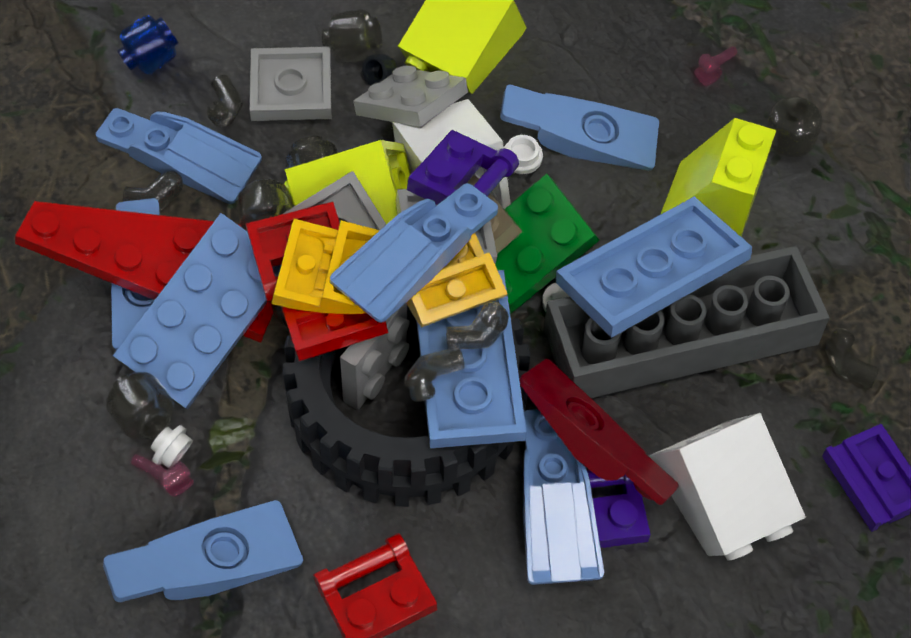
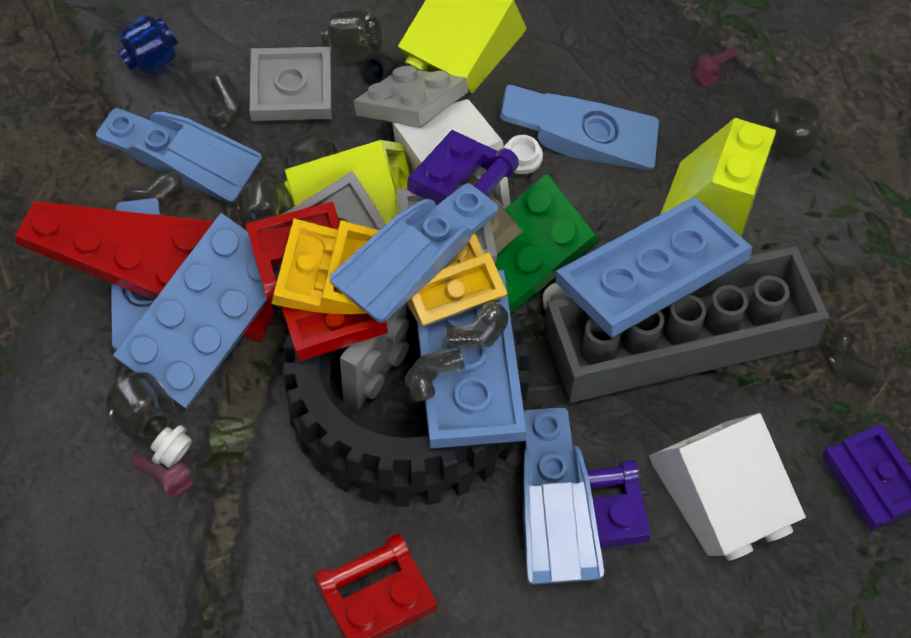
(207, 556): medium blue piece -> none
(593, 434): dark red piece -> none

